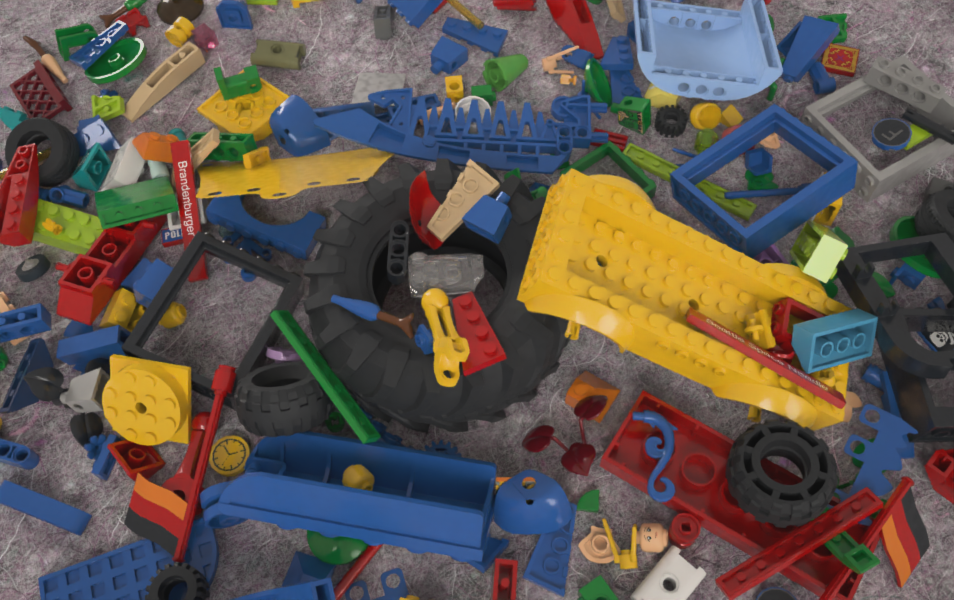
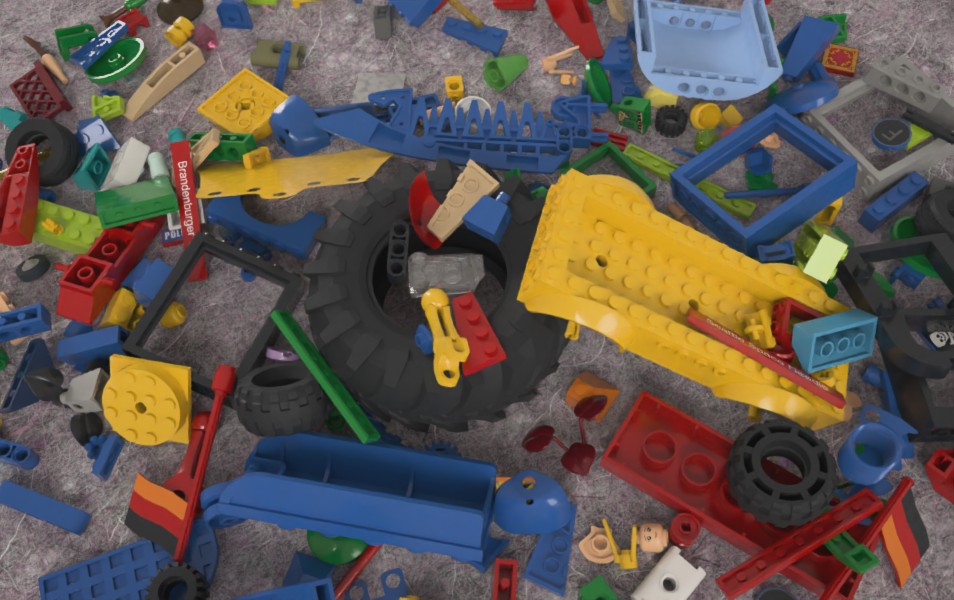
(69, 196): blue piece -> none
(136, 458): red slope -> none
(155, 146): orange slope -> none
(229, 455): yellow tile -> none
(238, 84): green piece -> none
(282, 66): none -> blue piece
(358, 477): yellow head -> none
(373, 312): piece -> none
(447, 56): blue torso -> none
(484, 92): green brick -> none
(579, 57): blue piece -> none
(589, 502): green tile -> none
(663, 455): blue plant -> none
(680, 215): none -> medium nougat pin
(776, 253): none -> blue piece
(804, 96): none -> blue dish
(879, 437): none -> blue piece
(893, 201): none -> blue brick

